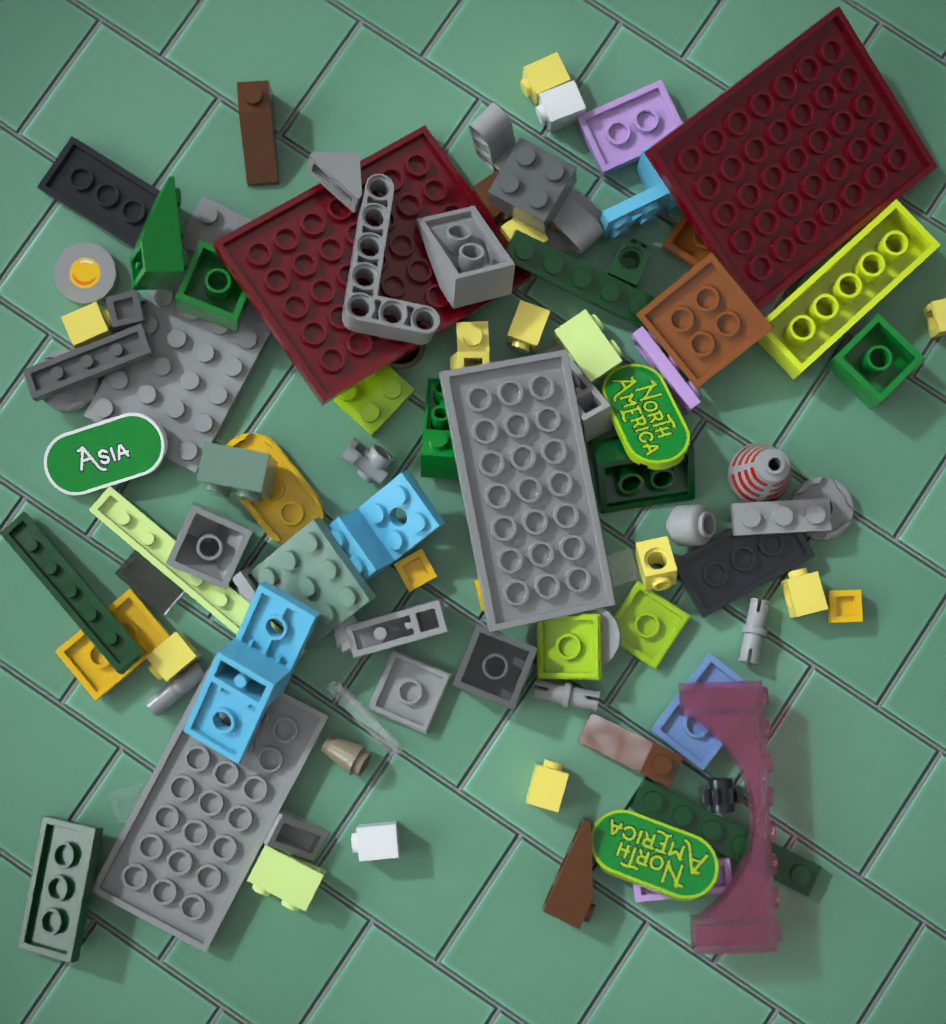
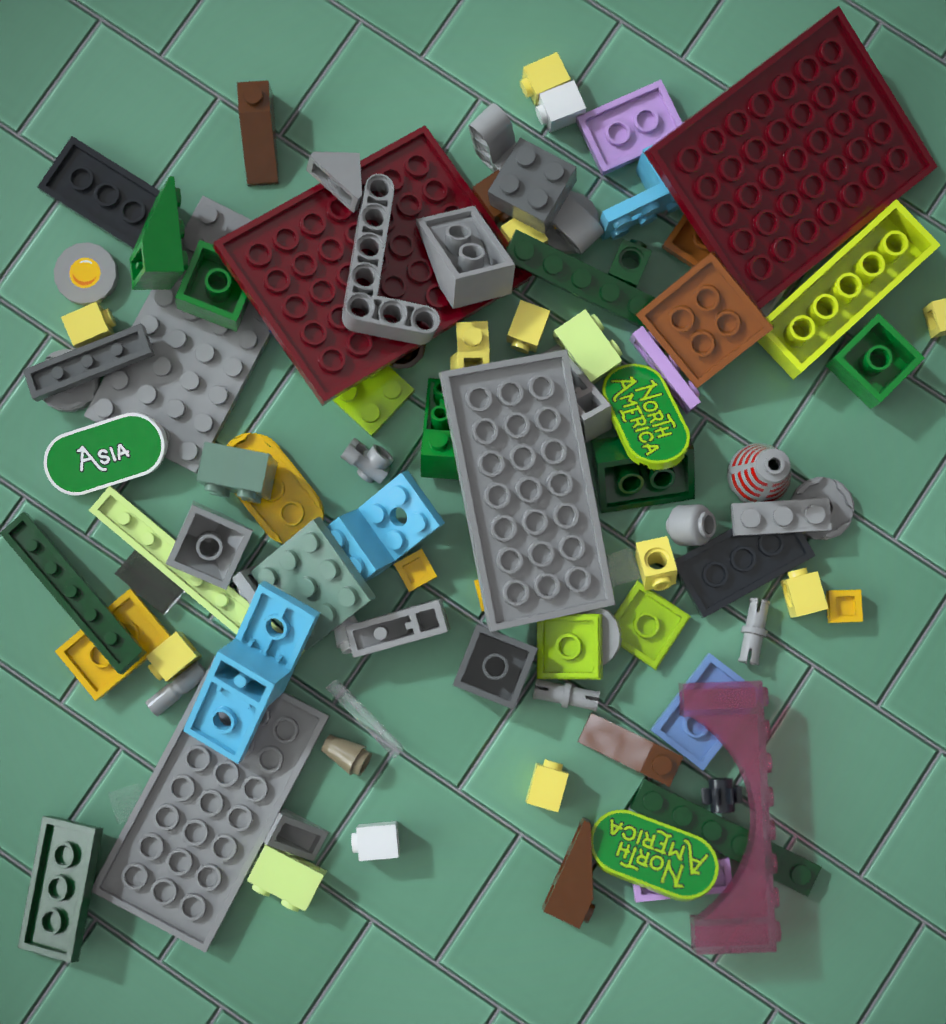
(126, 310): dark grey panel -> none
(409, 691): light grey tile -> none

